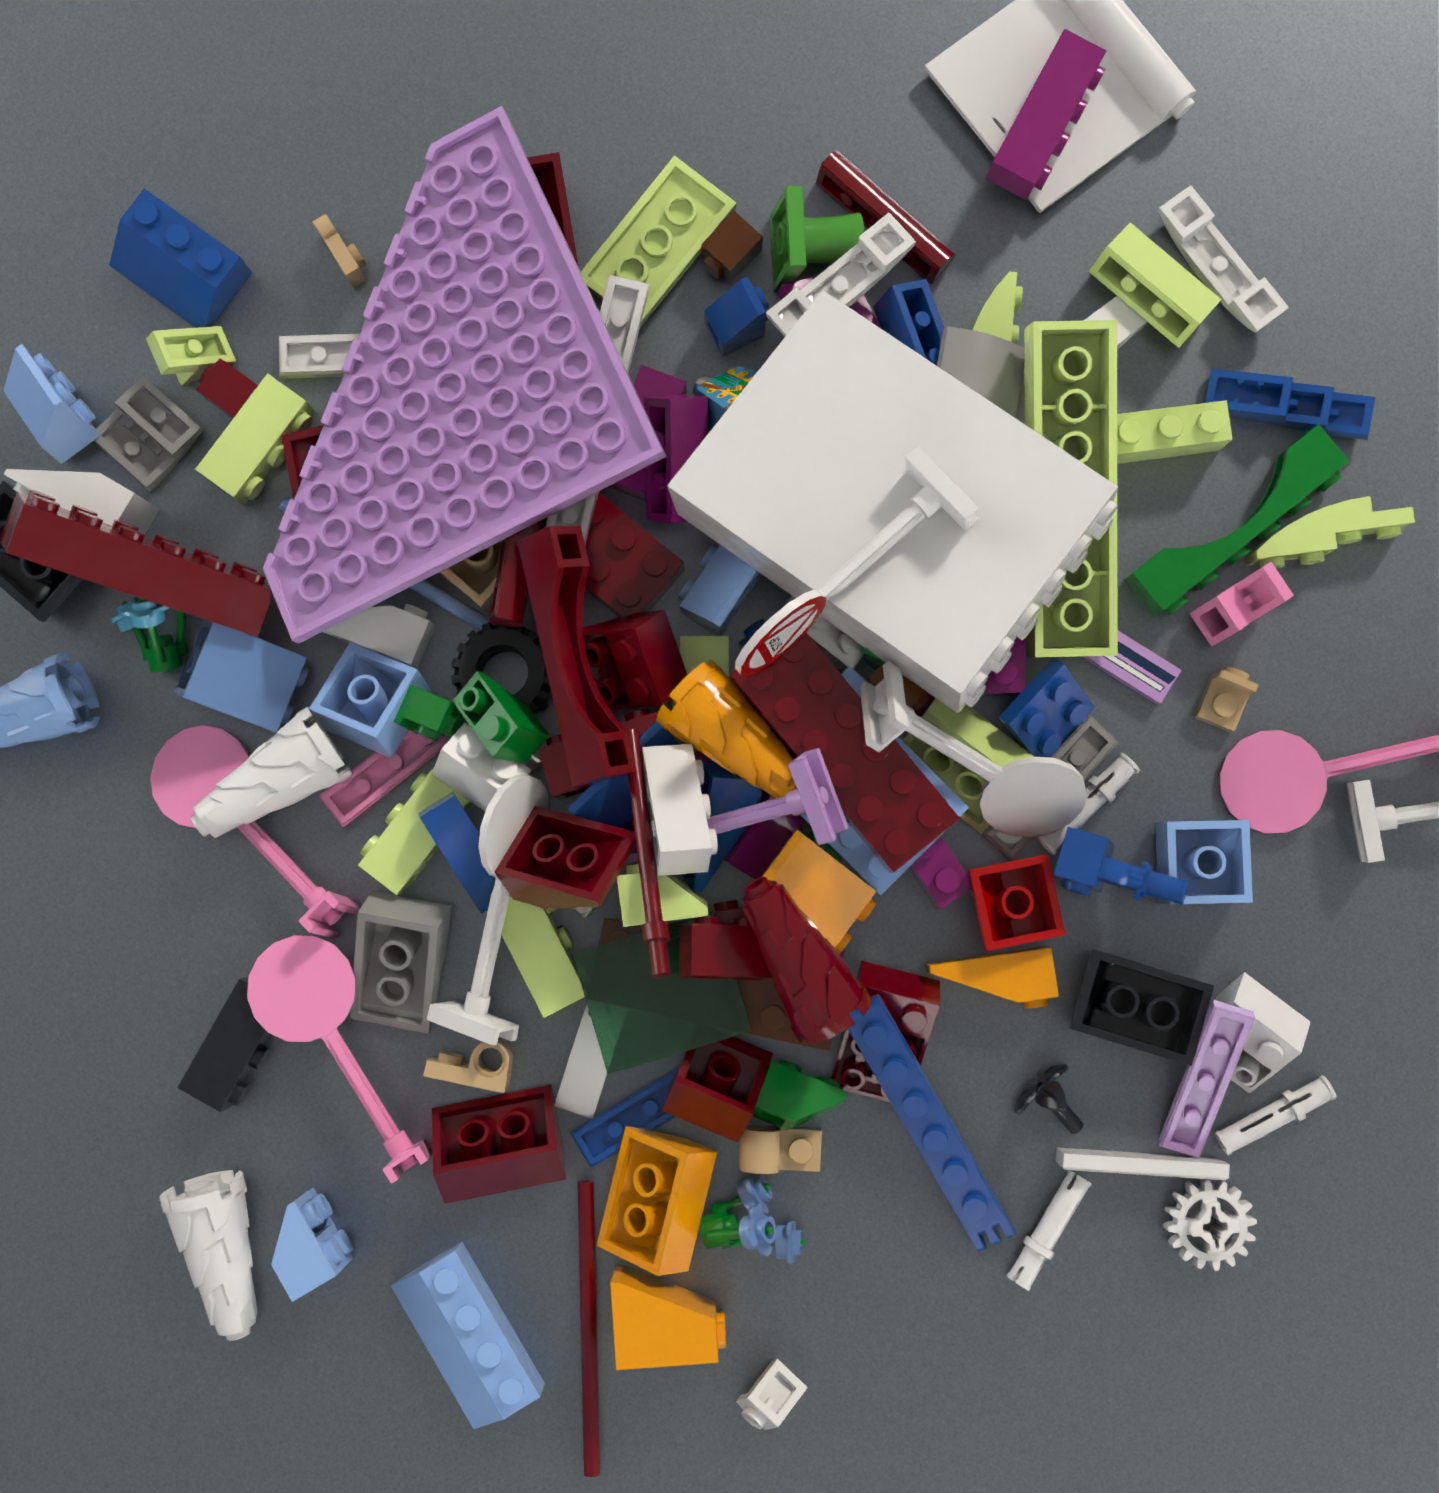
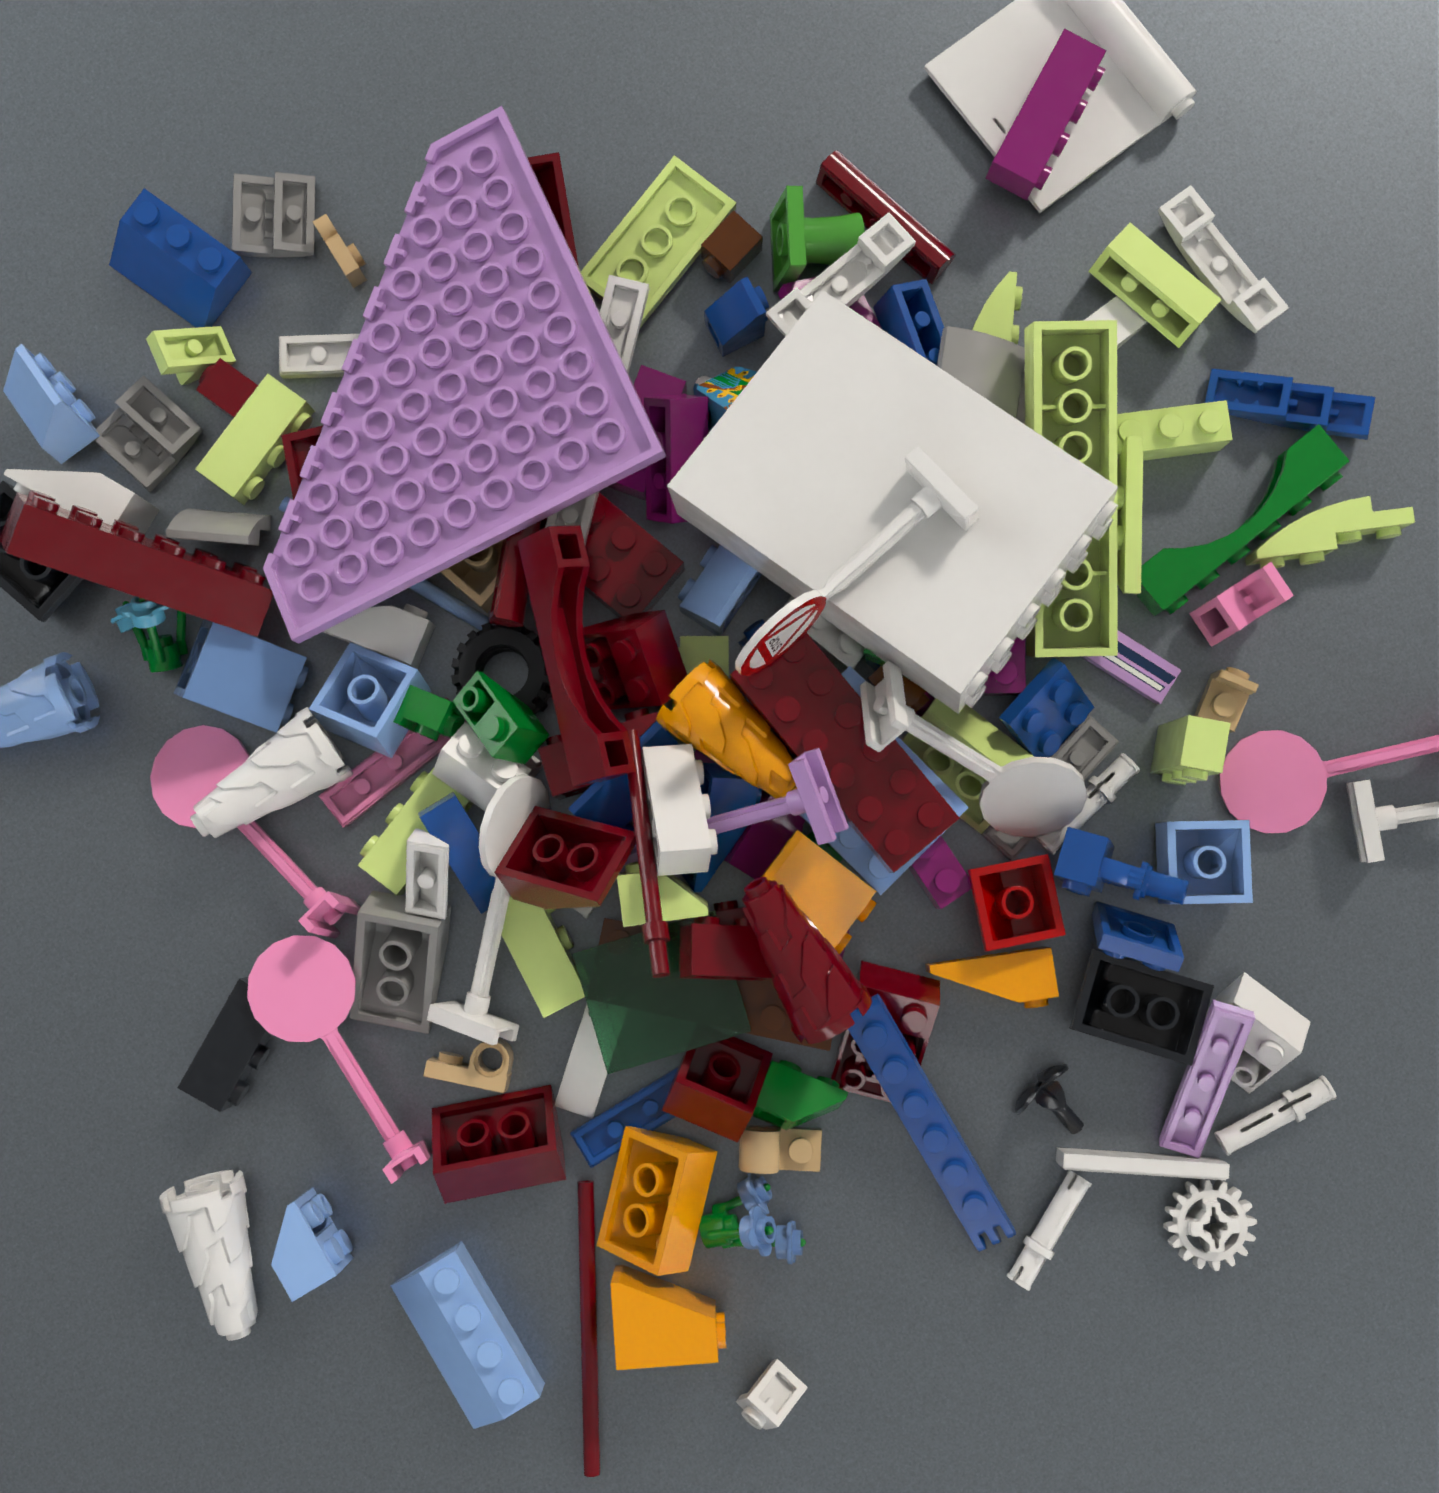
(218, 526): none -> light grey slope
(273, 215): none -> light grey slope
(426, 875): none -> white slope
(1130, 515): none -> yellowish green wing
(1137, 936): none -> blue plate
(1190, 749): none -> yellowish green brick

